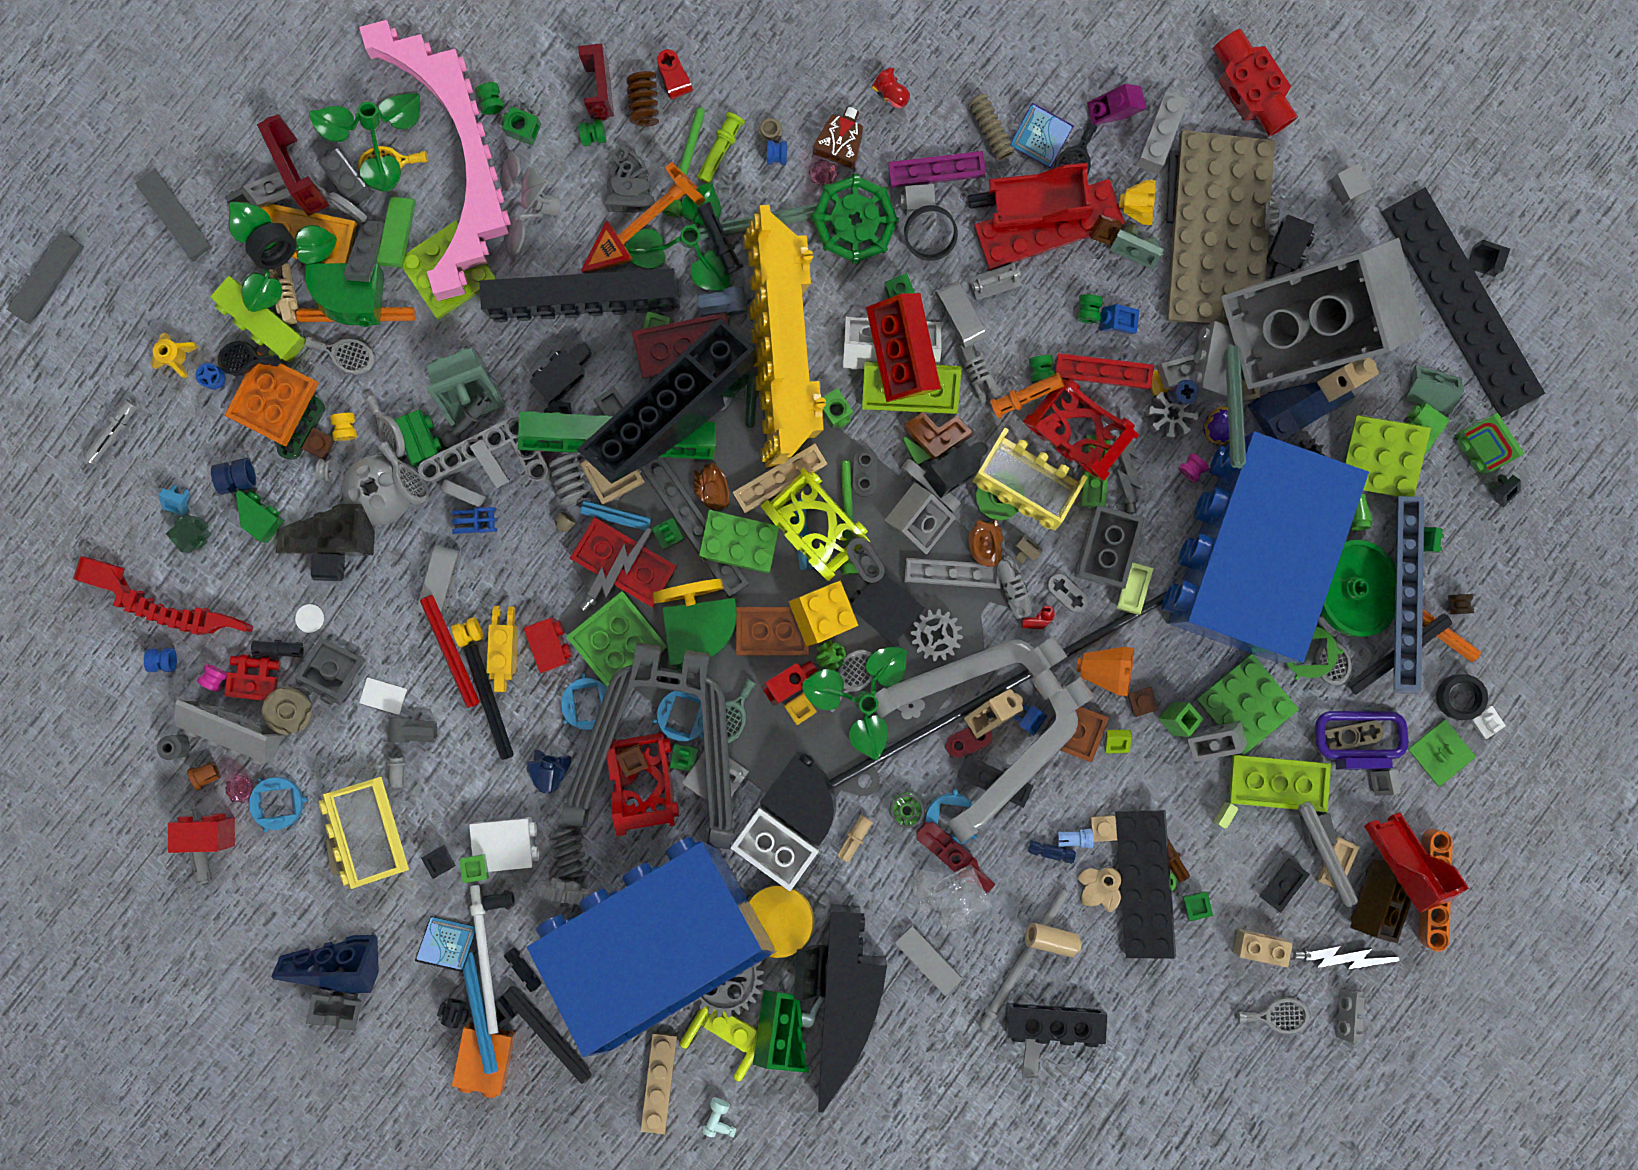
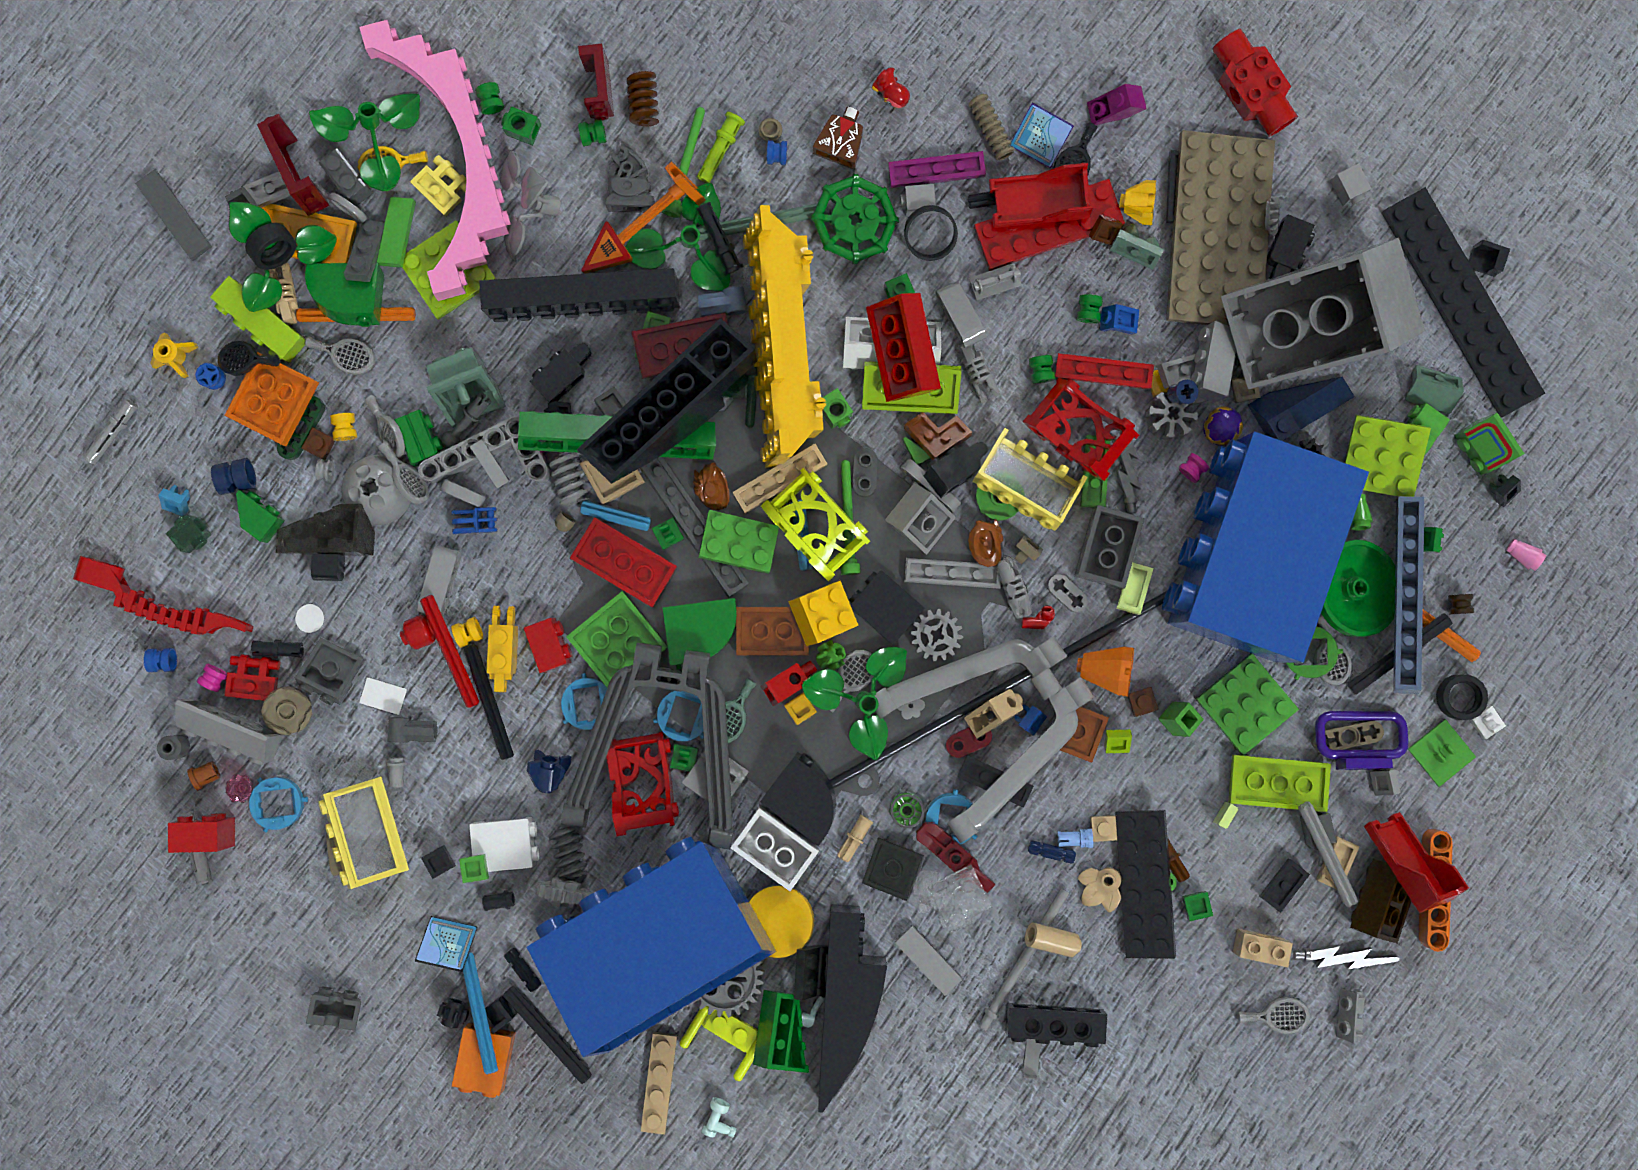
(45, 278): dark grey tile -> none
(340, 967): dark blue wedge -> none
(417, 632): none -> red head
(436, 190): none -> light yellow plate
(477, 911): white bar -> none
(608, 582): flat silver piece -> none
(632, 760): reddish brown plate -> none
(674, 77): red piece -> none
(688, 591): yellow piece -> none
(823, 172): clear pink piece -> none
(864, 559): dark grey plate -> none
(893, 869): none -> pearl dark grey plate
(1017, 399): orange pin -> none
(1161, 132): light grey brick -> none
(1217, 741): light grey brick -> none
(1235, 407): sand green axle -> none
(1355, 375): tan torso -> none
(1526, 554): none -> bright pink cone

